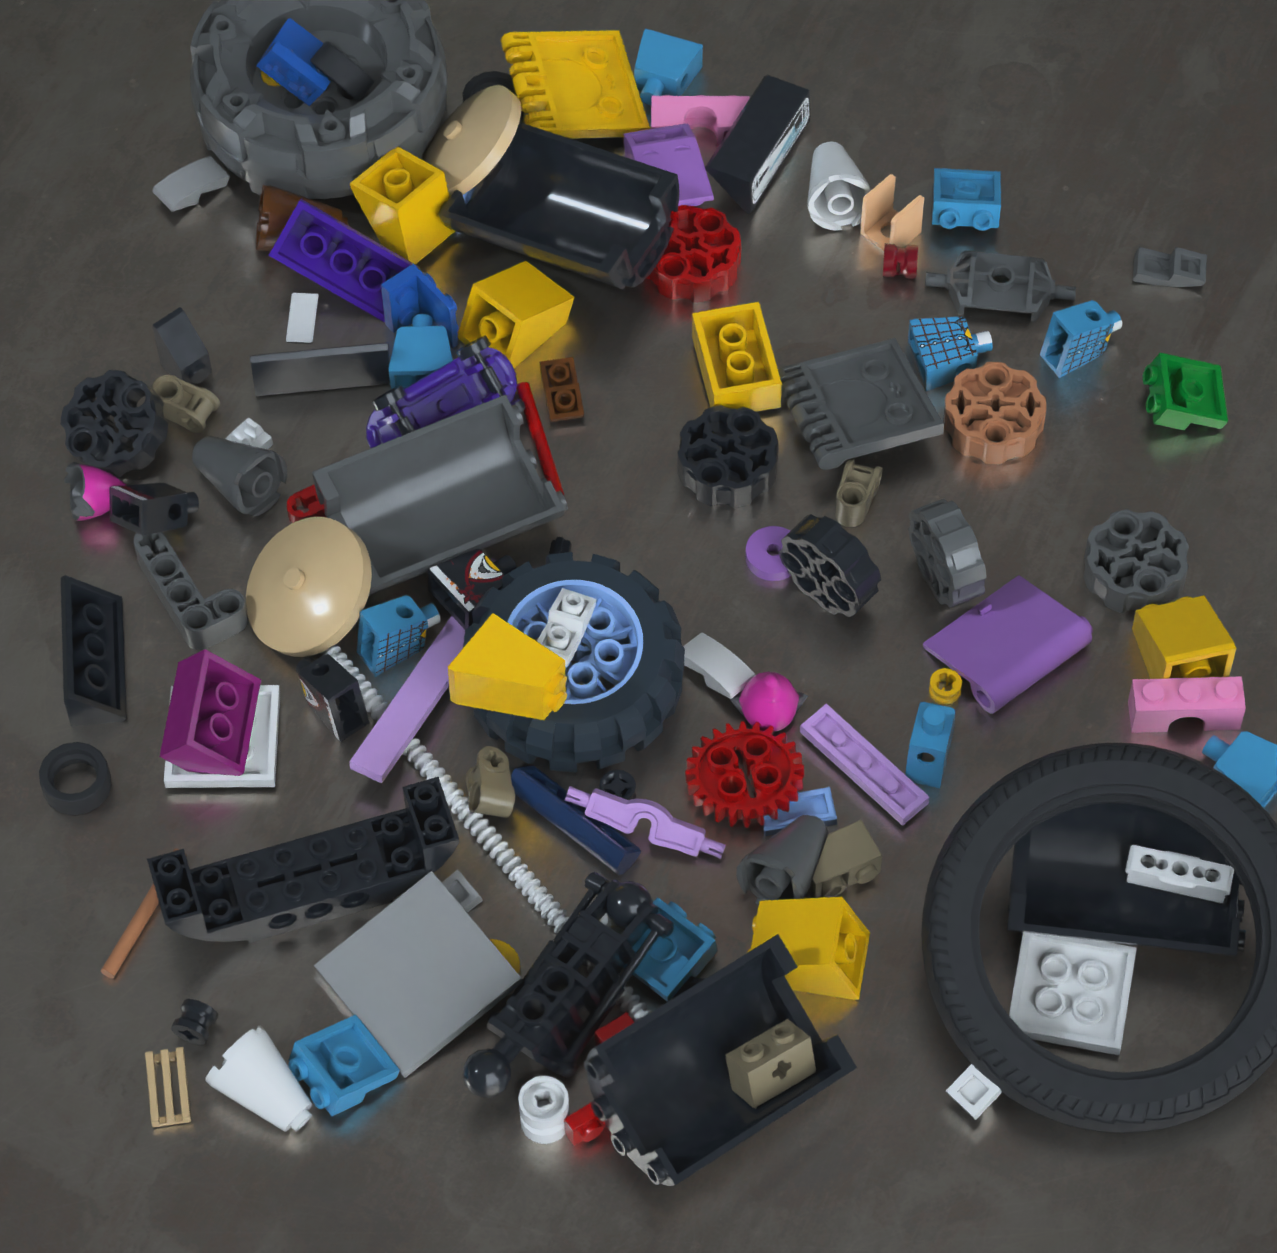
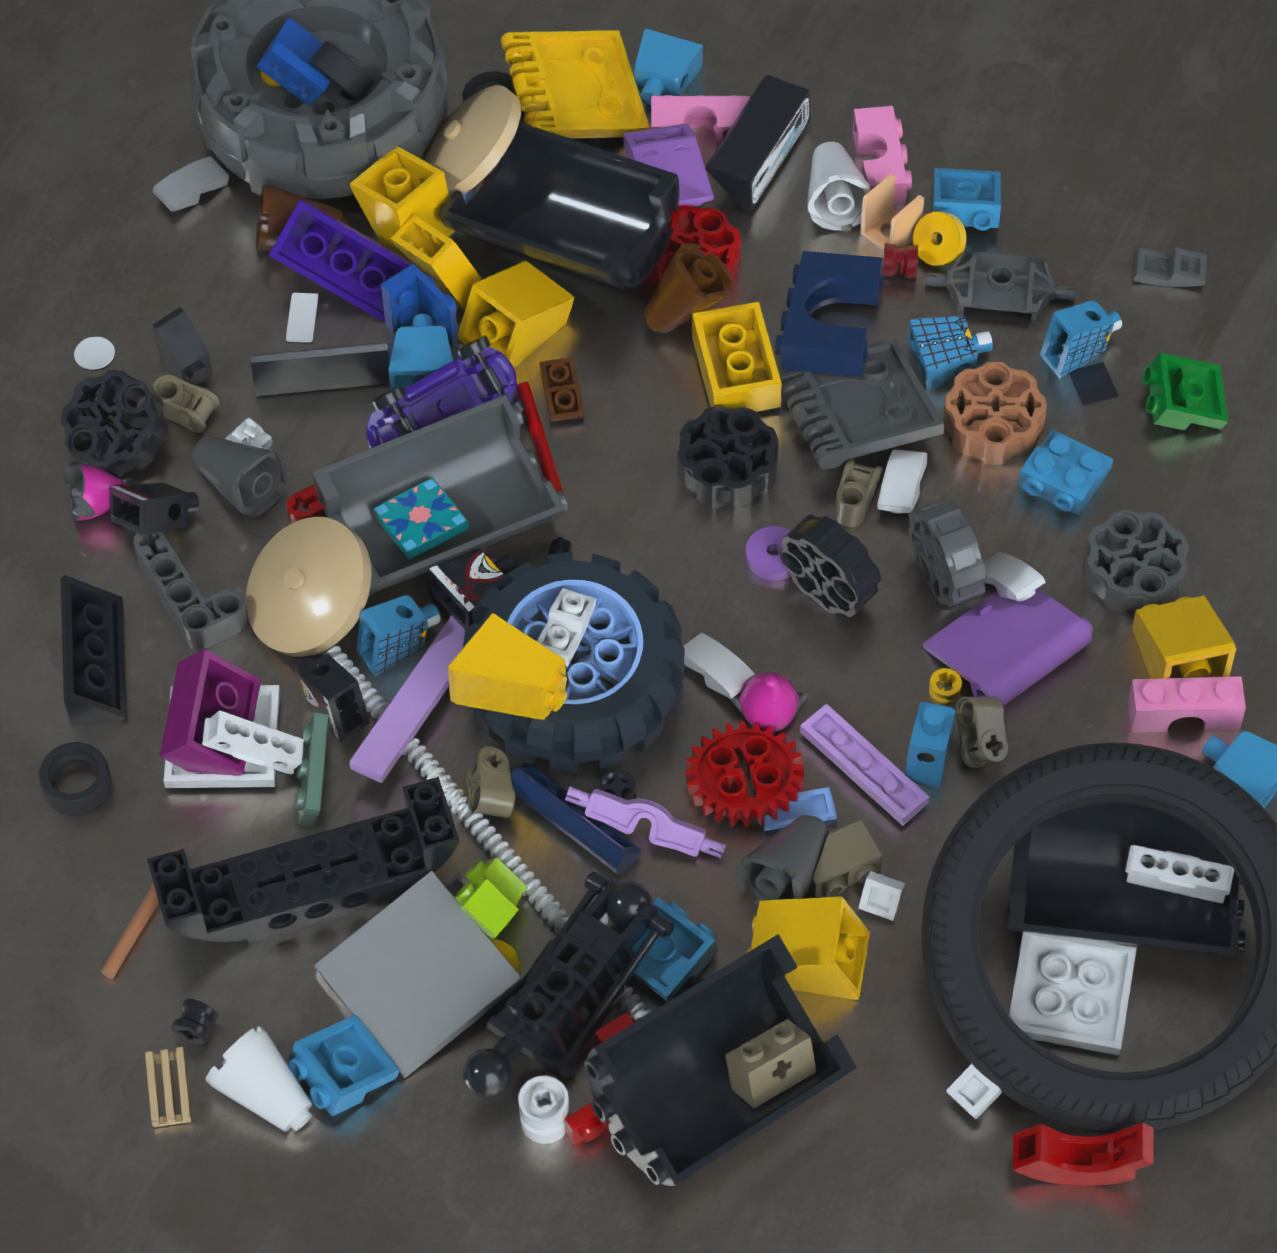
(94, 353): none -> white sticker
(253, 742): none -> white piece
(311, 770): none -> sand green plate
(420, 518): none -> tile
(439, 257): none -> yellow slope
(490, 895): none -> lime brick
(687, 287): none -> reddish brown cone
(818, 282): none -> dark blue arch
(878, 134): none -> bright pink arch
(881, 895): none -> white tile
(901, 481): none -> white slope
(952, 233): none -> yellow piece
(983, 727): none -> dark tan piece
(1012, 577): none -> white slope
(1064, 472): none -> dark azure plate
(1080, 1159): none -> red arch
(1093, 383): none -> black sticker

